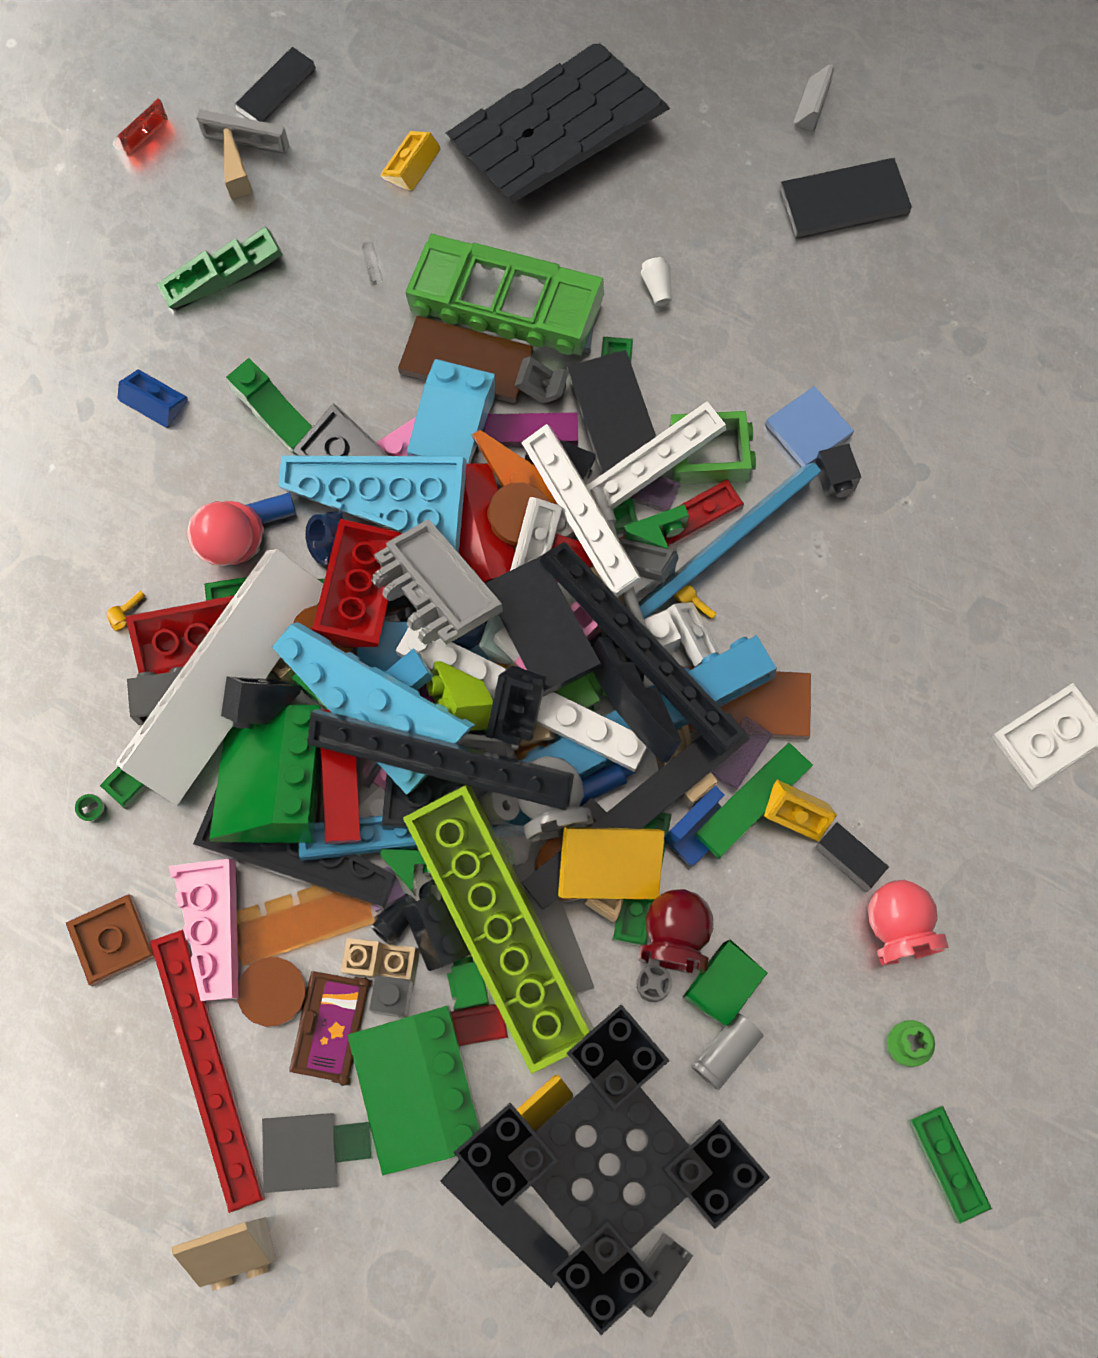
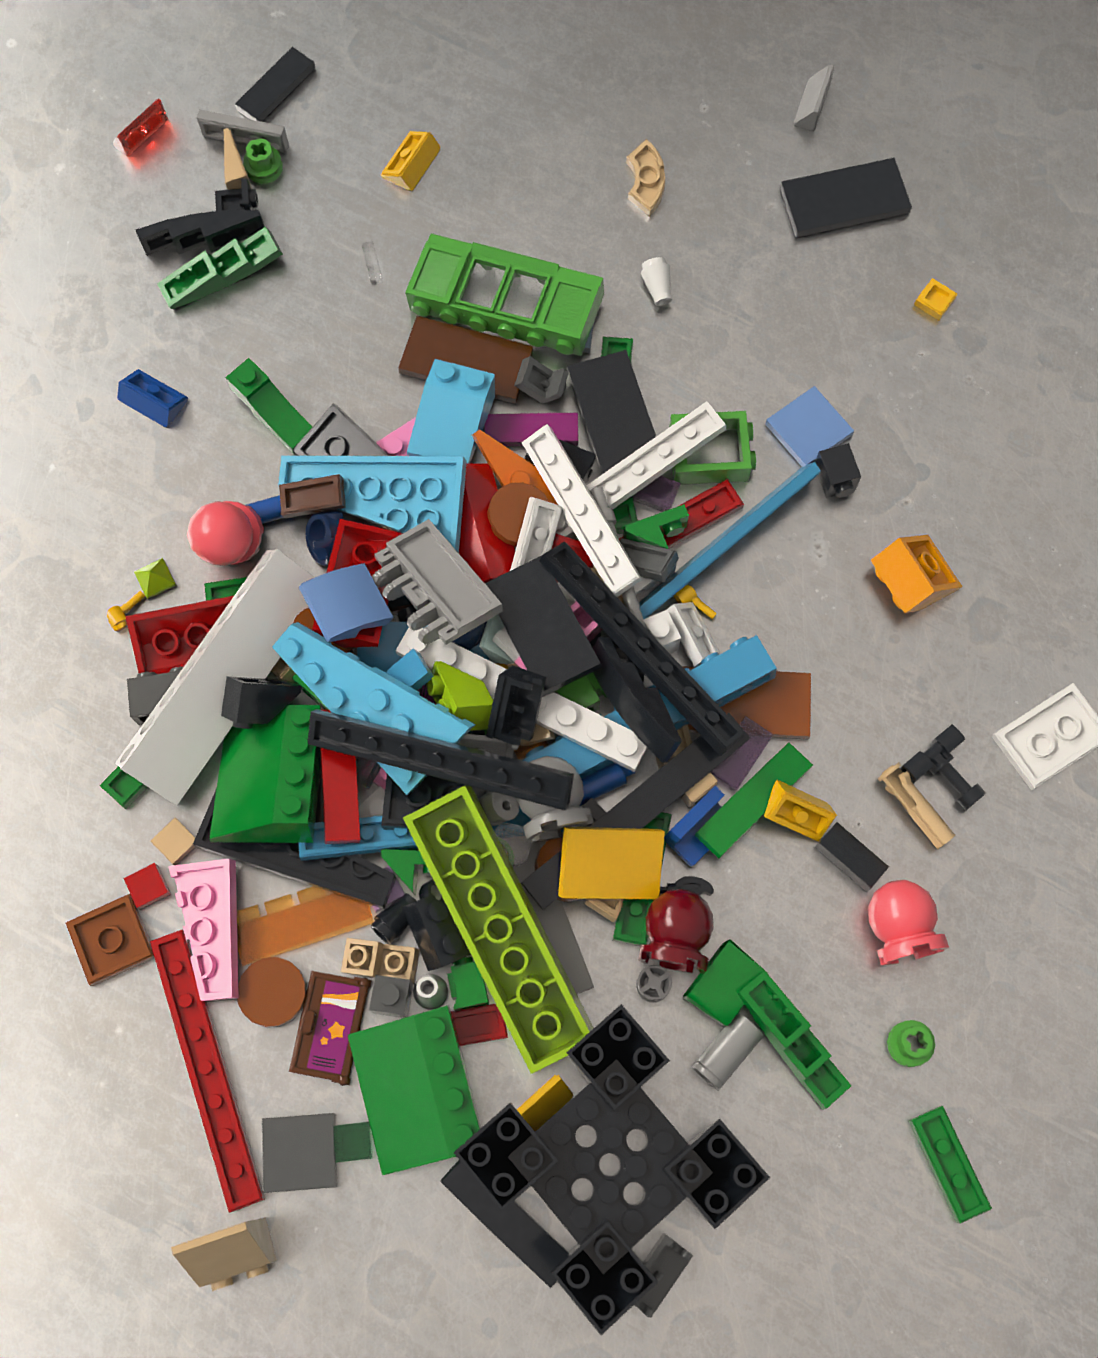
(86, 800): green hinge -> none
(147, 886): none -> red tile
(155, 578): none -> lime slope
(174, 841): none -> tan tile
(198, 229): none -> black slope
(237, 199): none -> black bracket
(262, 162): none -> bright green piece
(312, 496): none -> reddish brown tile
(345, 602): none -> medium blue slope
(438, 995): none -> white cone
(556, 121): black piece -> none
(649, 177): none -> tan tile
(690, 883): none -> black piece
(794, 1040): none -> green slope
(915, 573): none -> light orange slope
(916, 805): none -> tan piece
(935, 299): none -> yellow tile
(937, 760): none -> black bar

